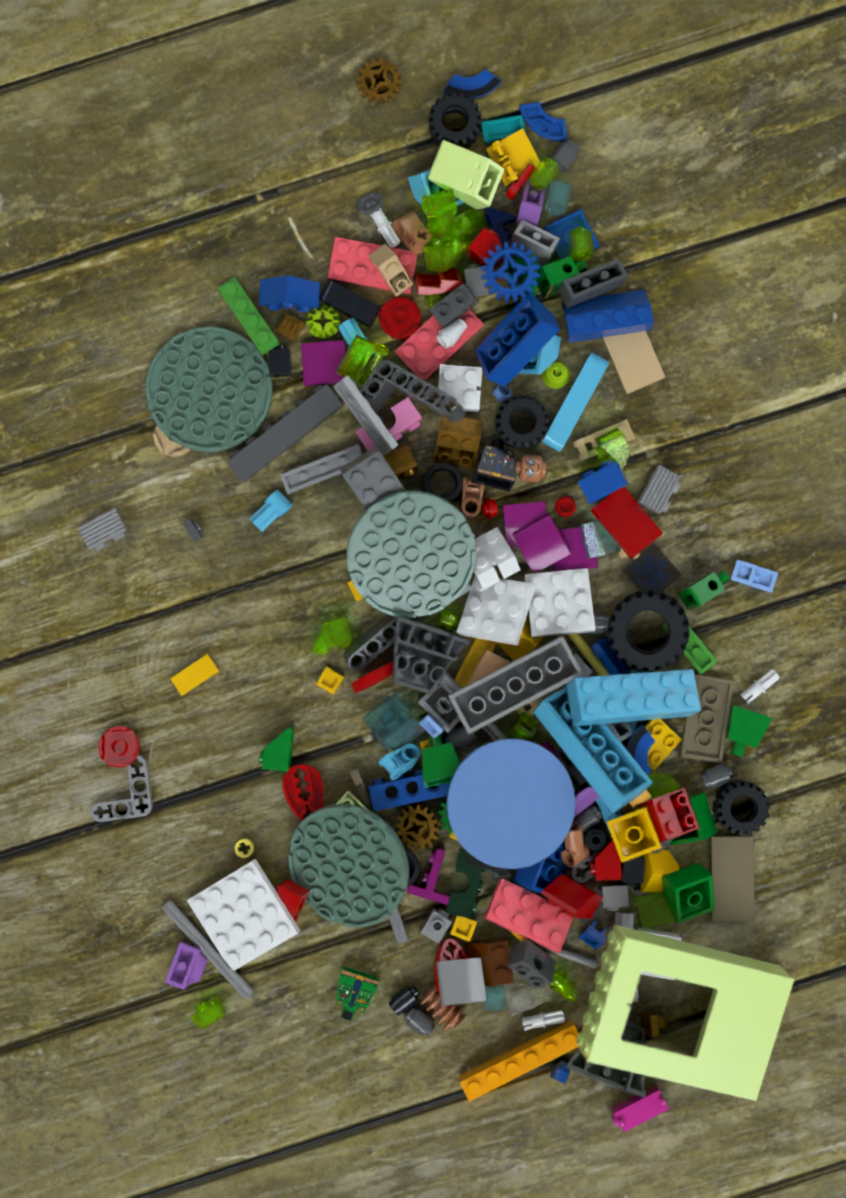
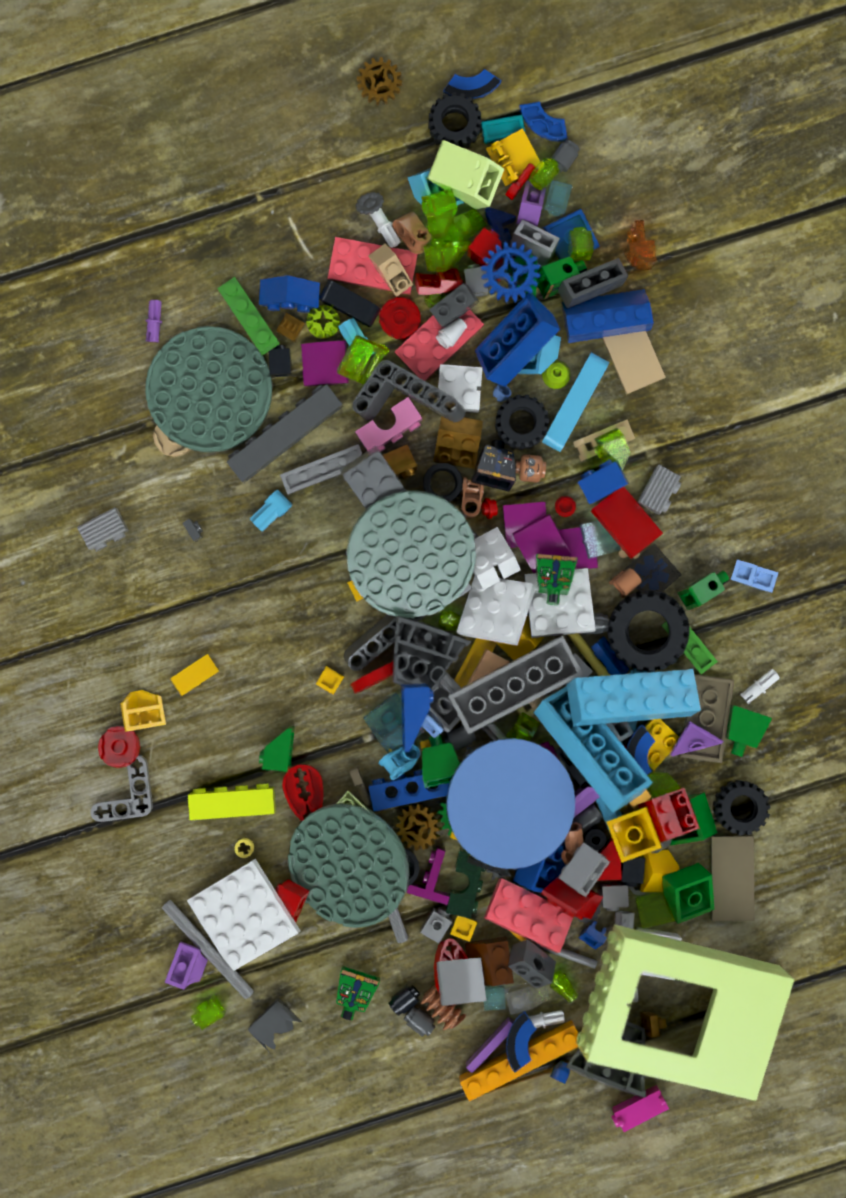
(142, 711): none -> yellow slope
(153, 321): none -> medium lavender axle
(231, 803): none -> neon yellow brick
(275, 1019): none -> dark grey piece
(333, 634): clear neon green slope -> none
(365, 415): light grey plate -> none
(415, 707): none -> blue slope
(489, 1045): none -> medium lavender tile
(518, 1042): none -> tile
(554, 576): none -> torso
(584, 869): none -> light grey brick
(626, 581): none -> nougat piece
(639, 252): none -> clear orange brick
(694, 739): none -> medium lavender tile
(717, 776): dark grey brick -> none

